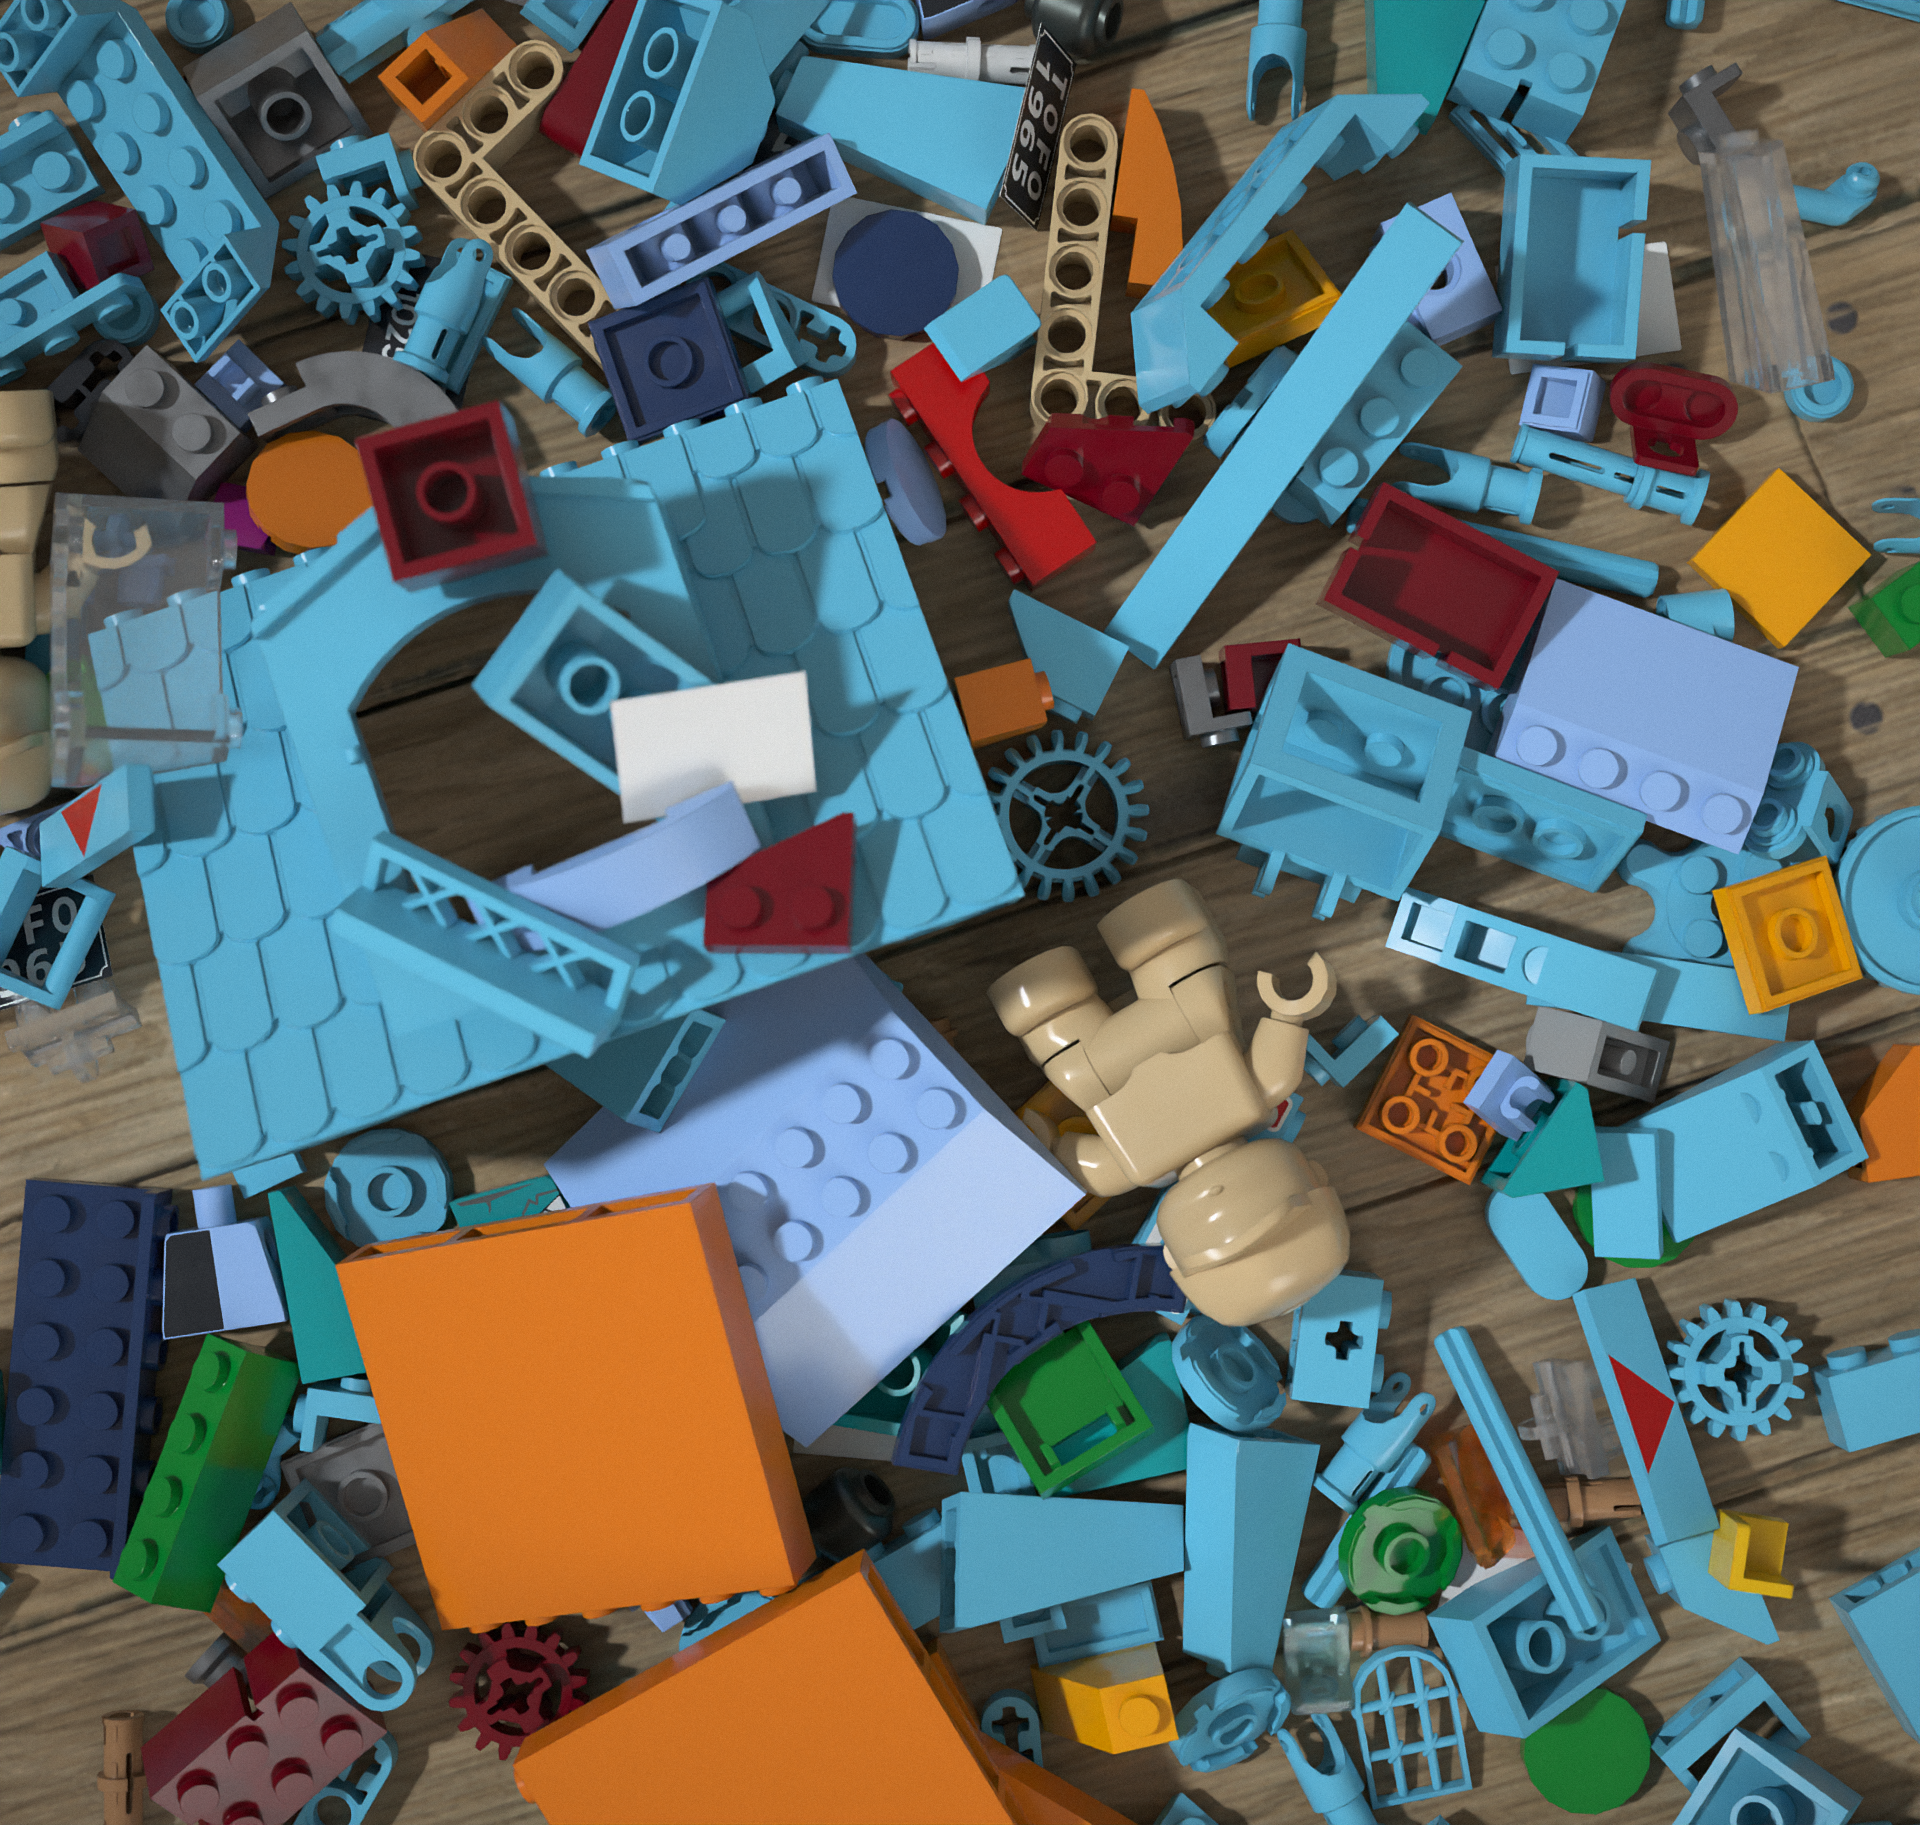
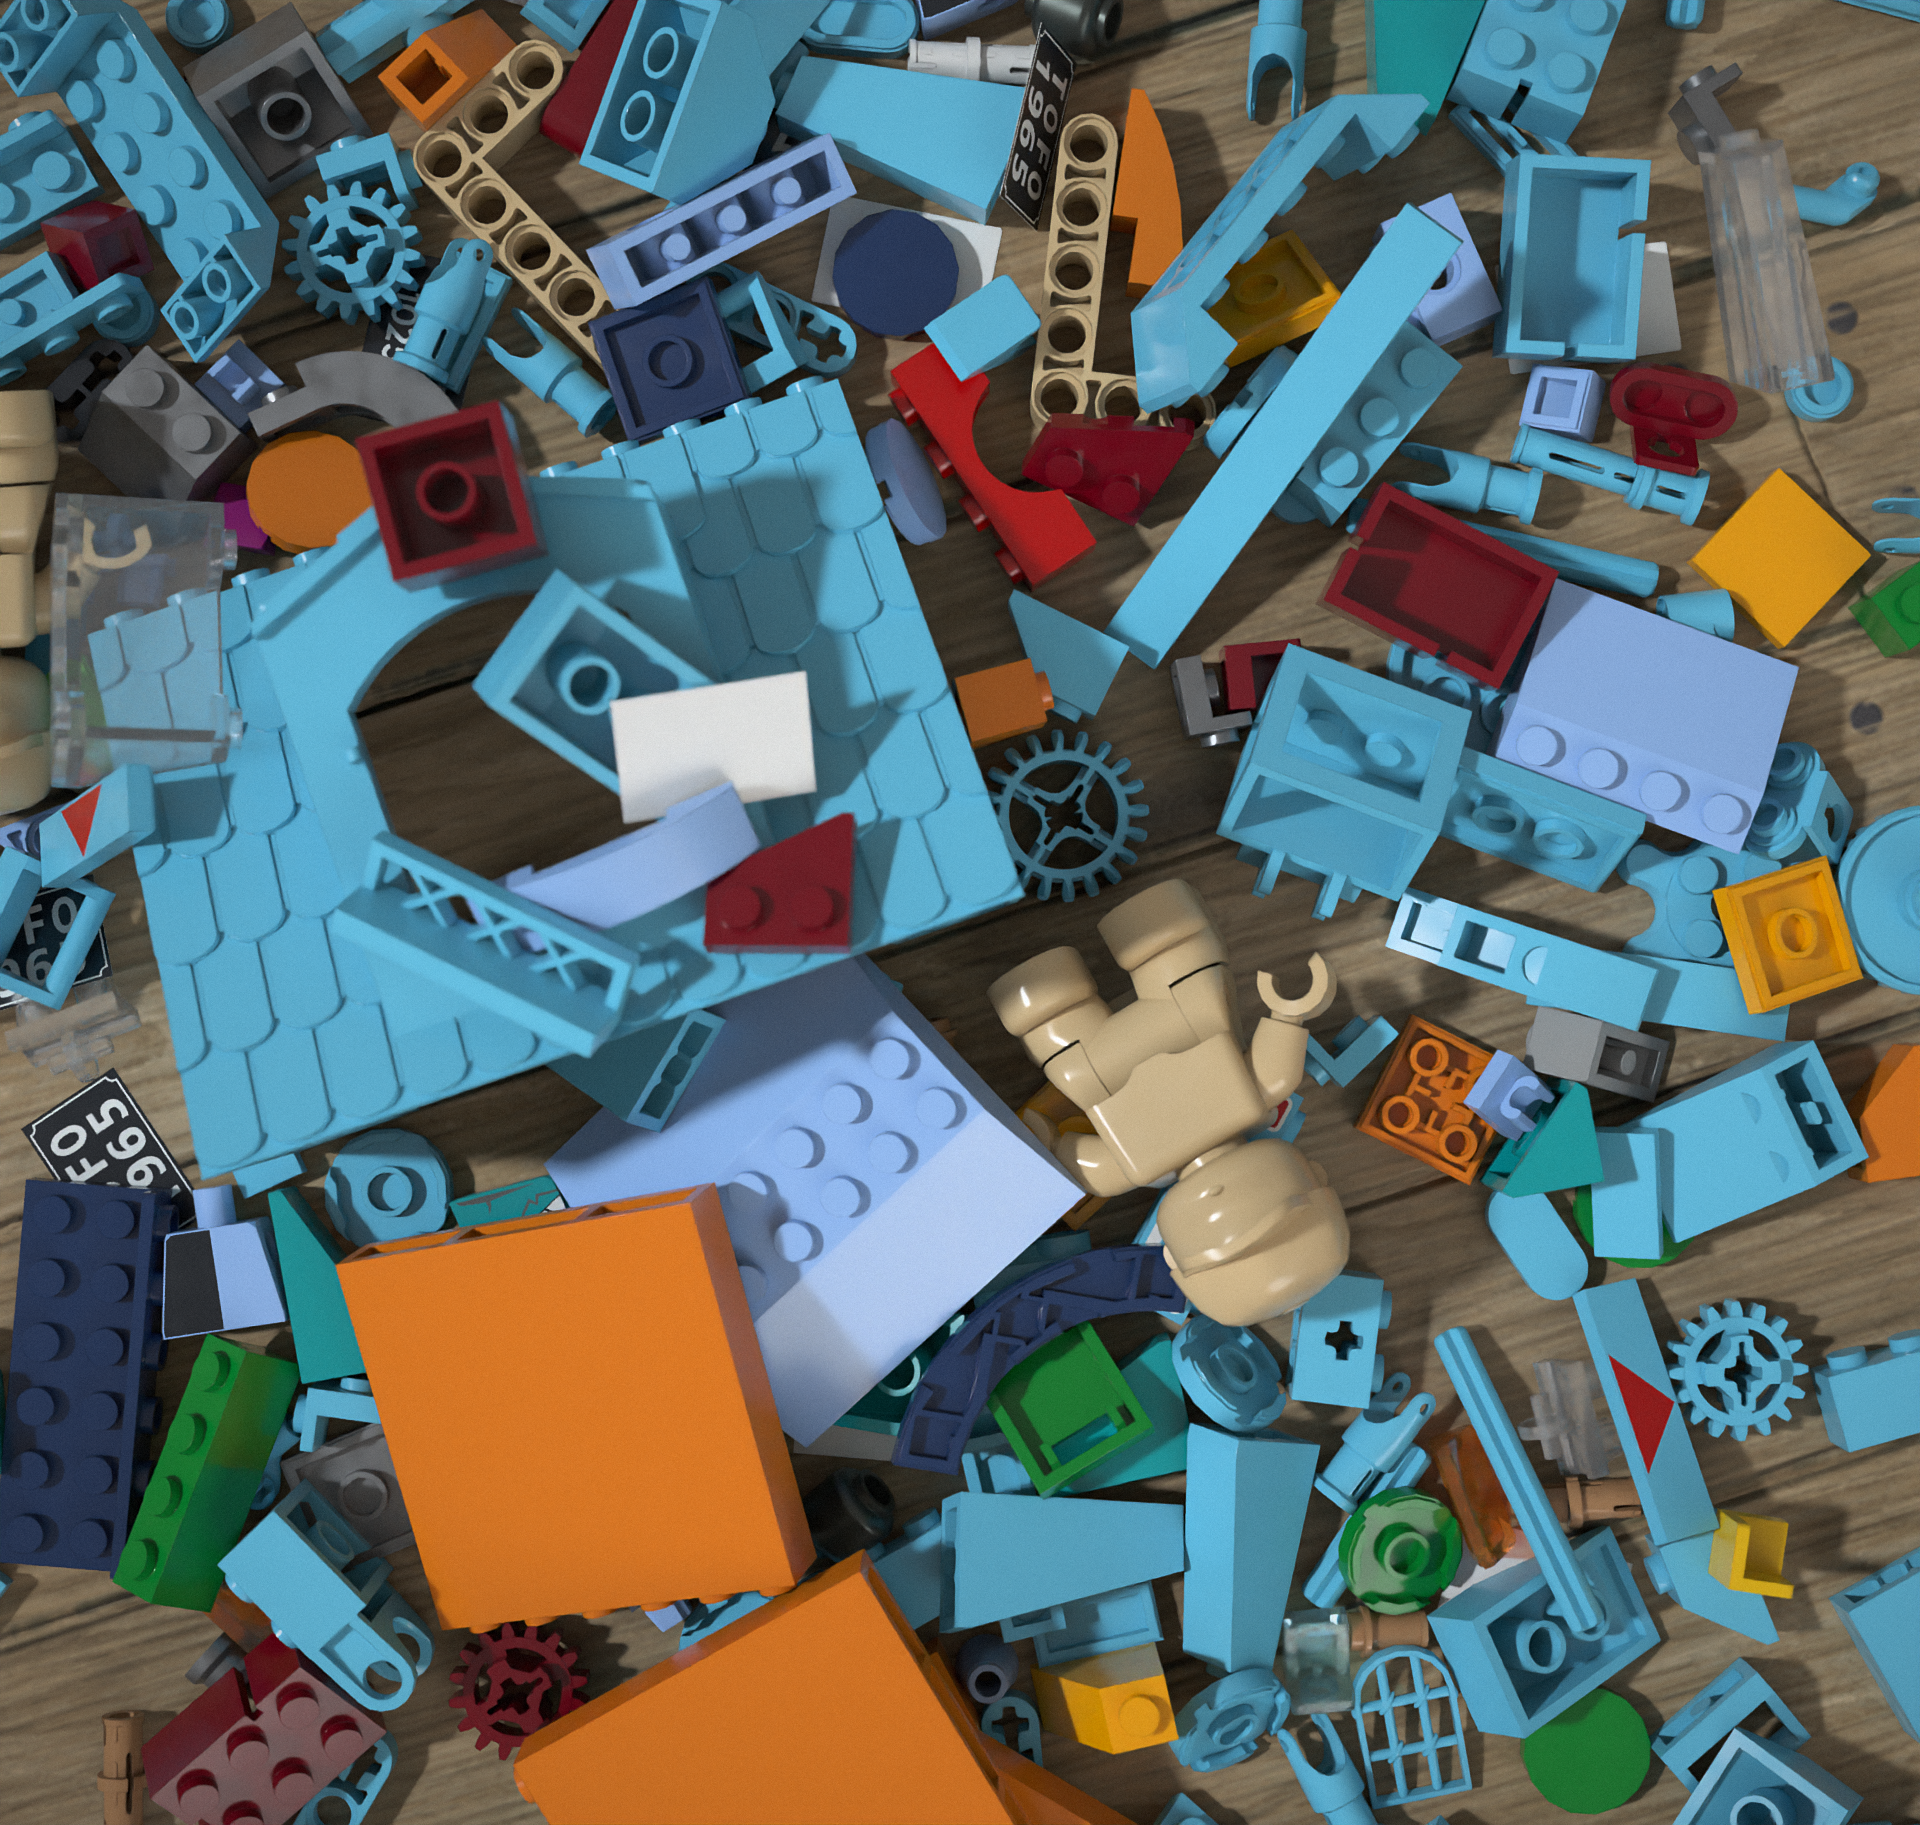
(108, 1140): none -> black sticker
(984, 1654): none -> sand blue cone

